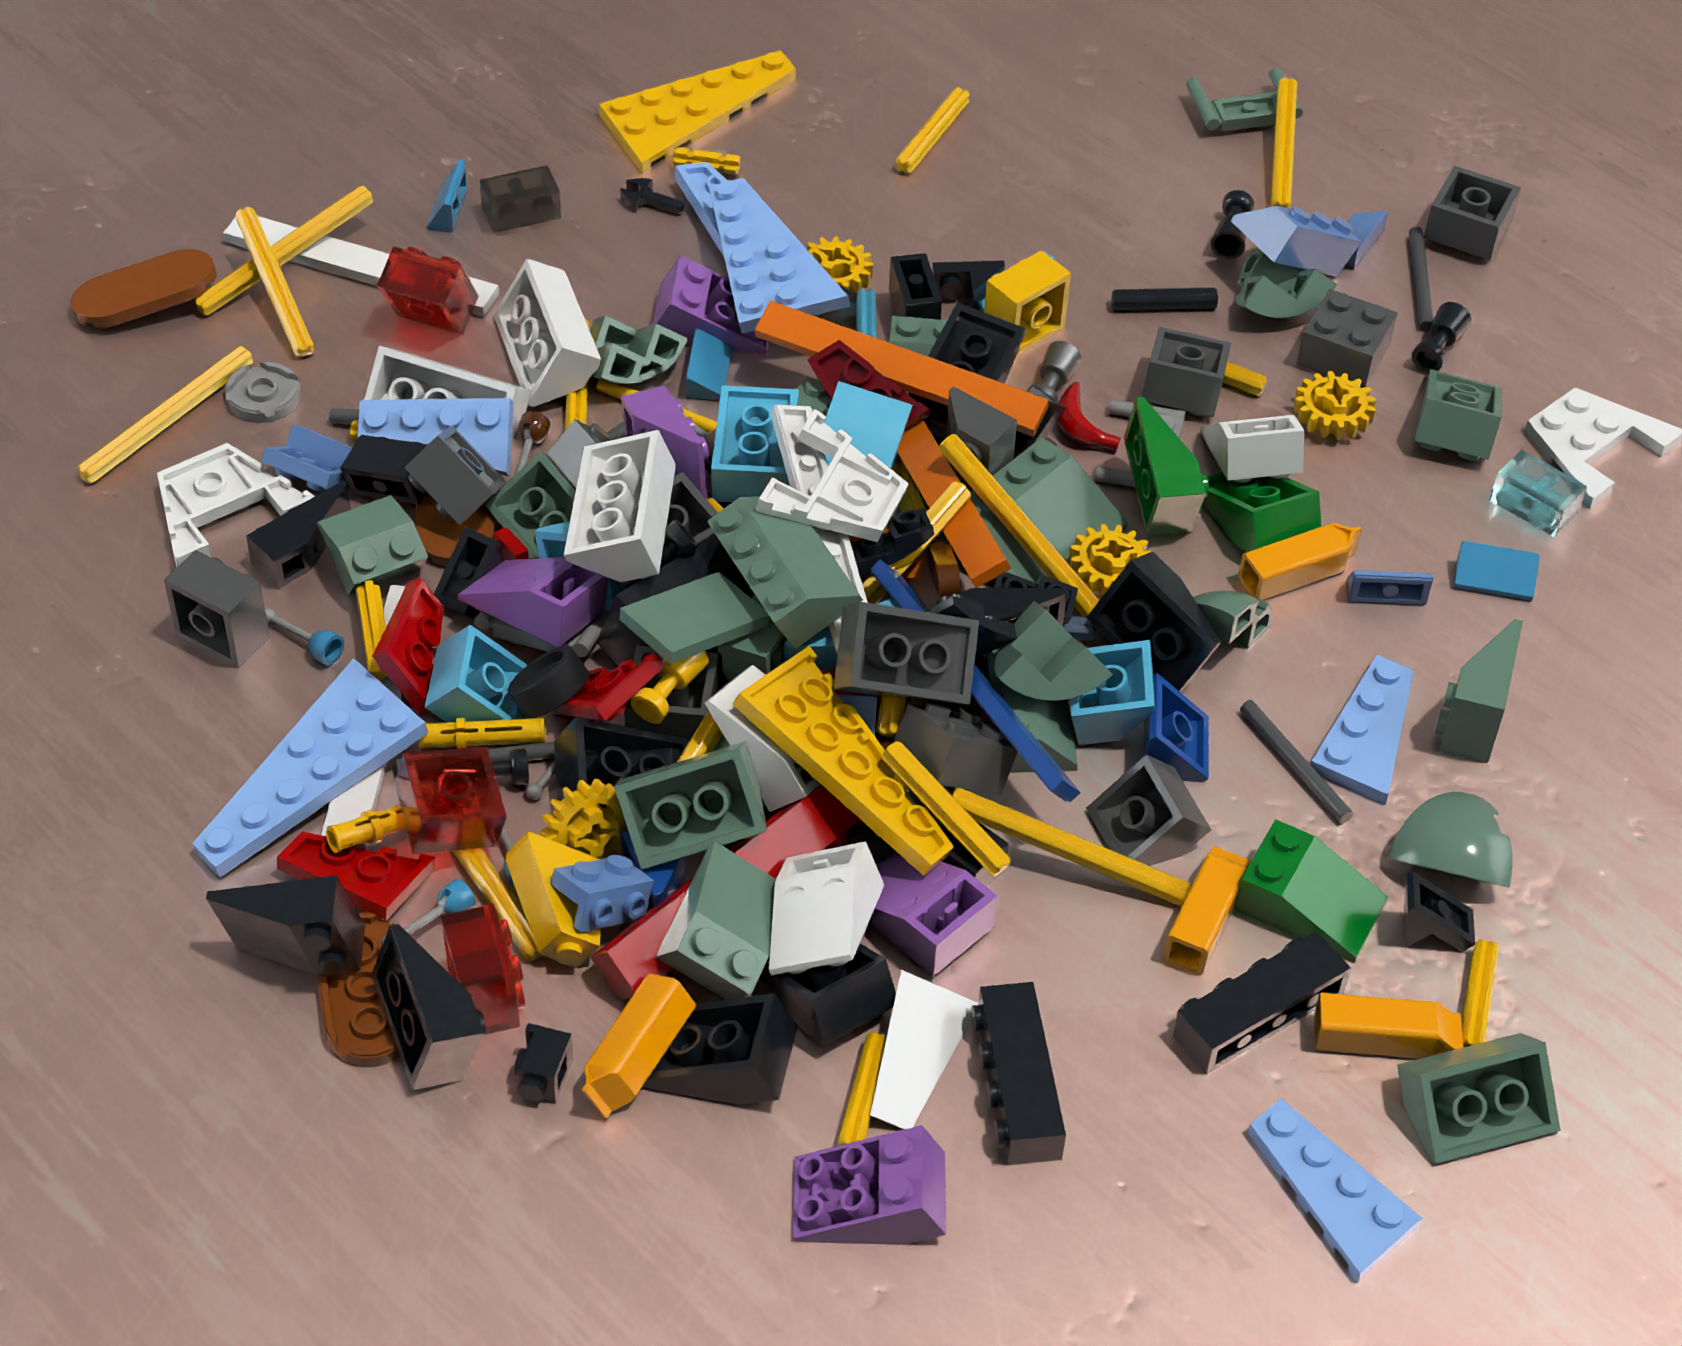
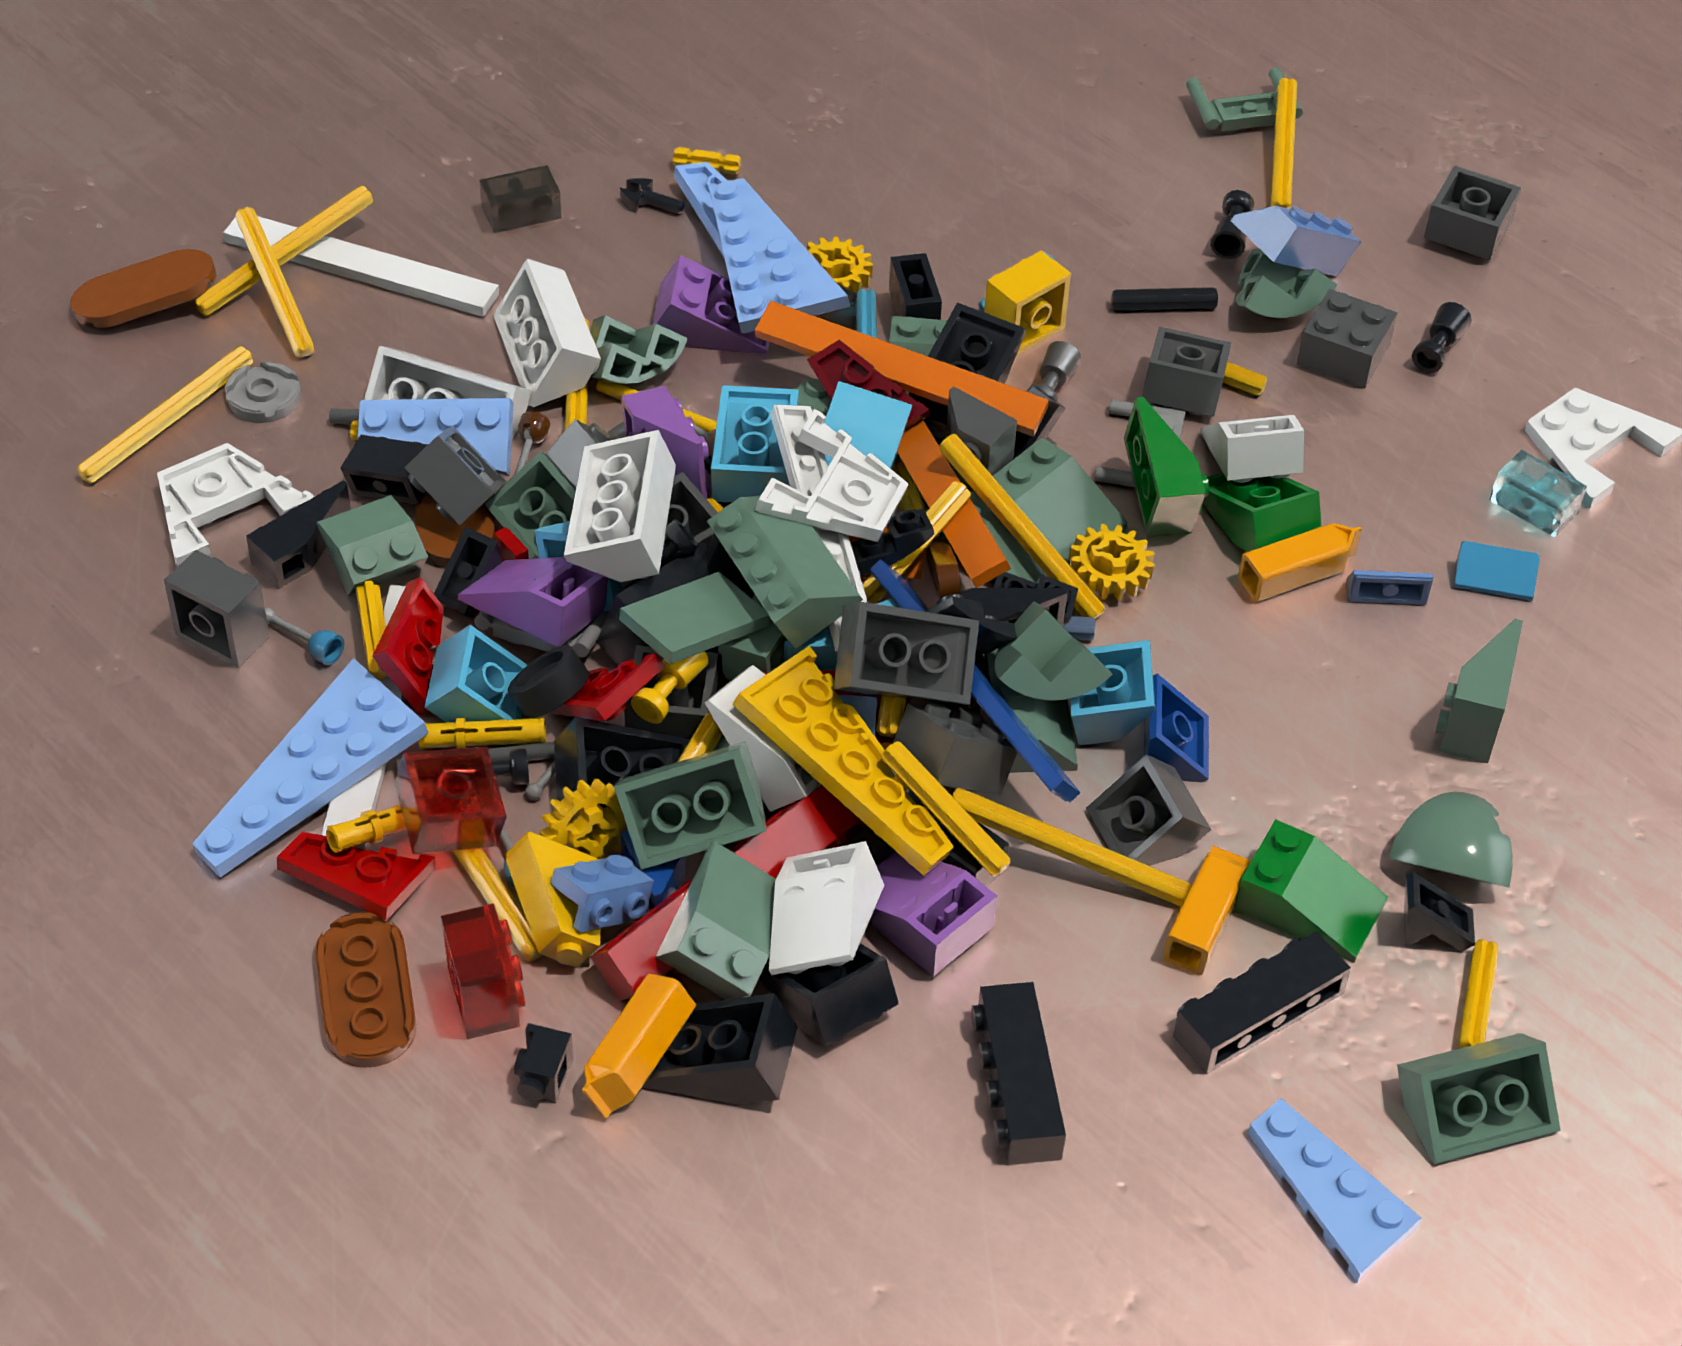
(294, 923): black slope -> none
(309, 458): medium blue bracket -> none
(426, 1011): black slope -> none
(428, 289): clear red brick -> none
(449, 199): dark azure slope -> none
(451, 899): dark azure hinge -> none
(685, 110): yellow wing -> none
(707, 366): dark azure slope -> none
(861, 1098): yellow axle -> none
(872, 1191): medium lavender slope -> none
(918, 1046): white sticker -> none
(932, 130): yellow axle -> none
(965, 279): black slope -> none
(1078, 427): red piece -> none
(1156, 606): black slope -> none
(1235, 615): sand green brick -> none
(1296, 761): dark grey bar -> none
(1334, 405): yellow gear -> none
(1367, 229): medium blue slope -> none
(1368, 731): light blue wing -> none
(1385, 1026): light orange piece -> none
(1421, 278): dark grey bar -> none
(1459, 415): sand green slope -> none

